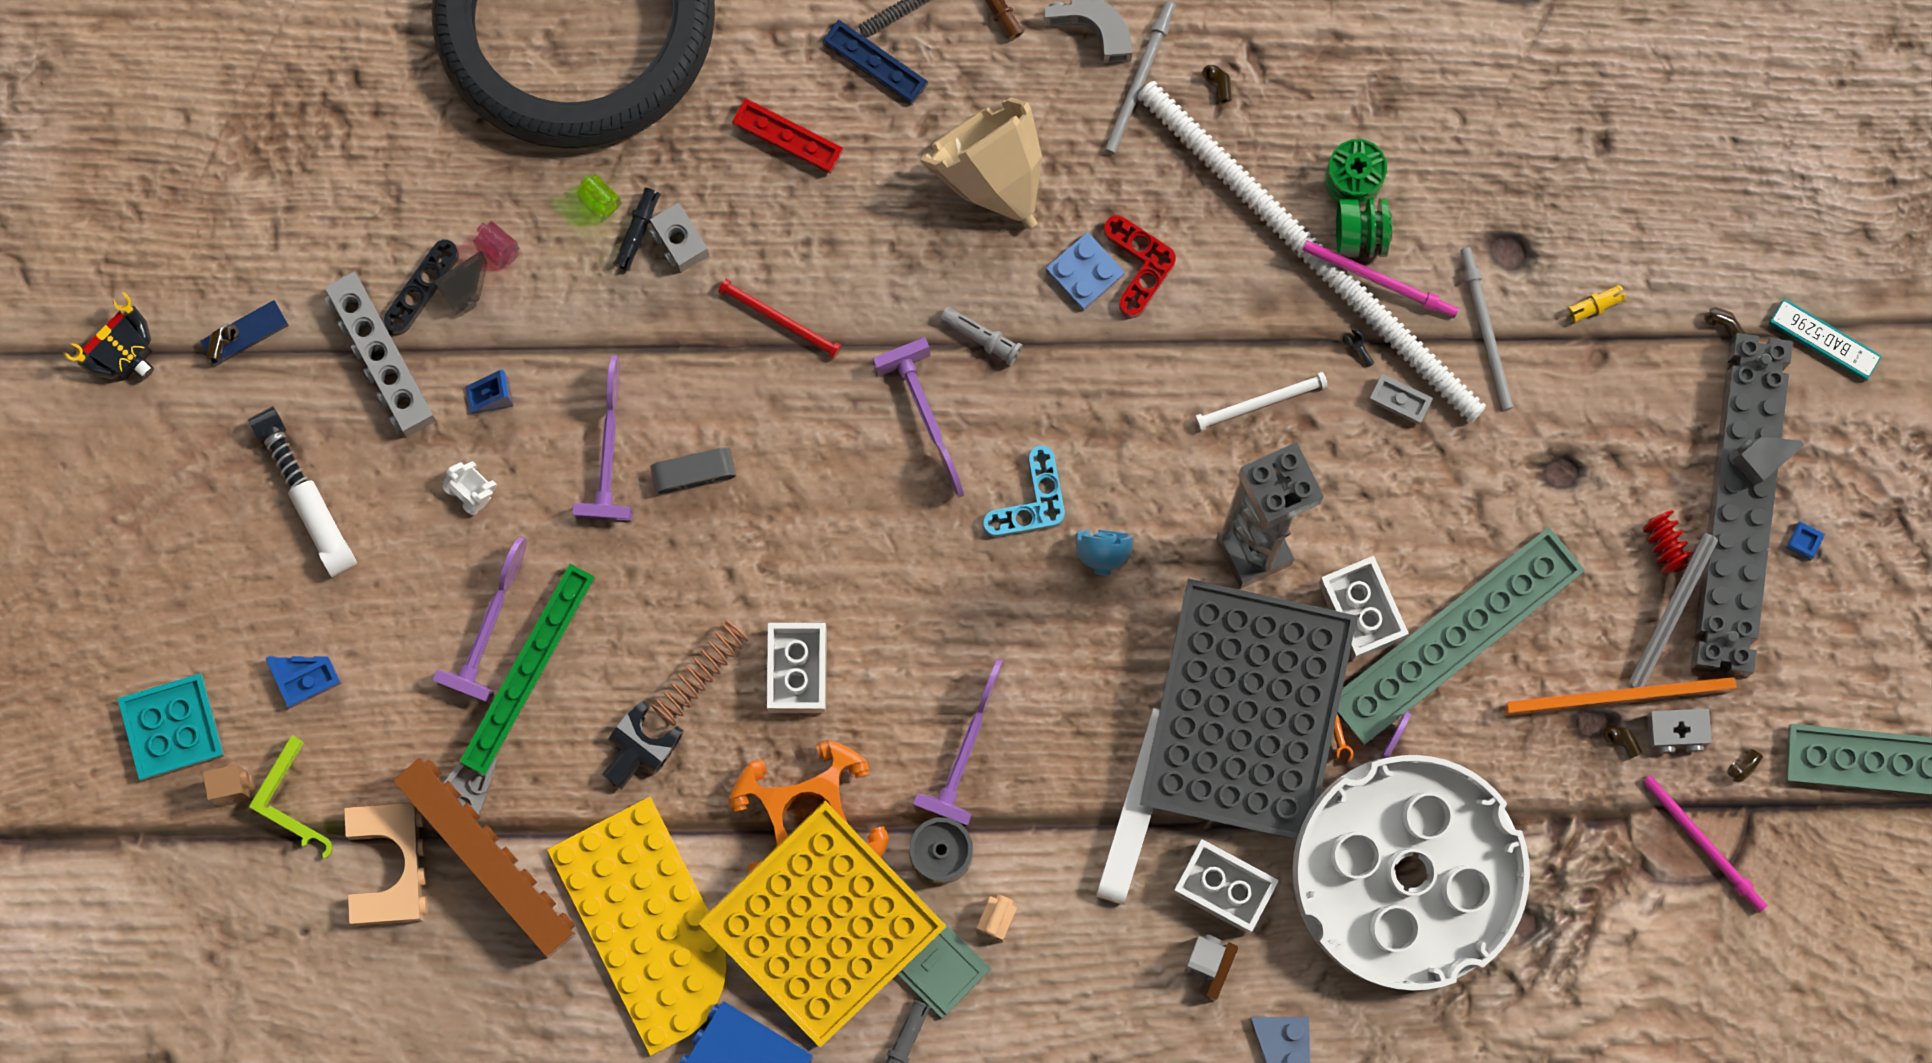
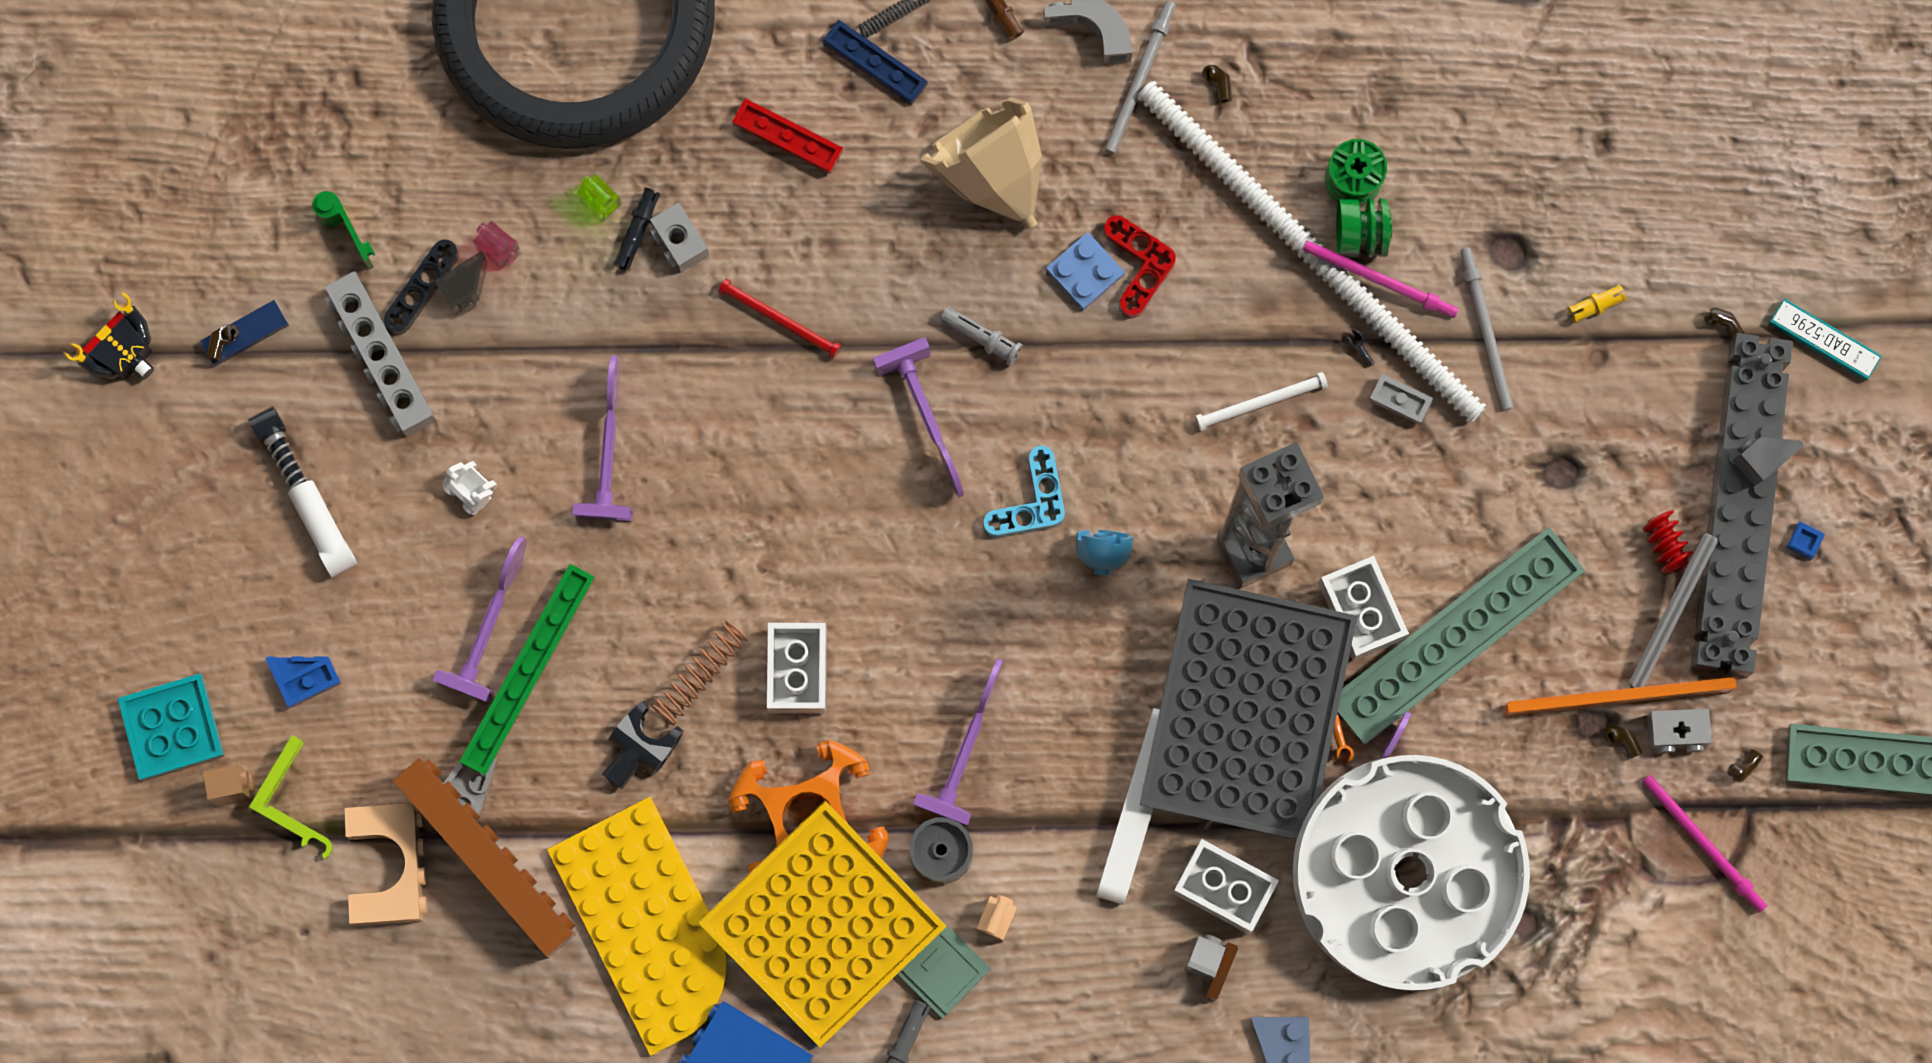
(332, 213): none -> green door
(489, 393): blue slope -> none
(693, 471): dark grey beam -> none

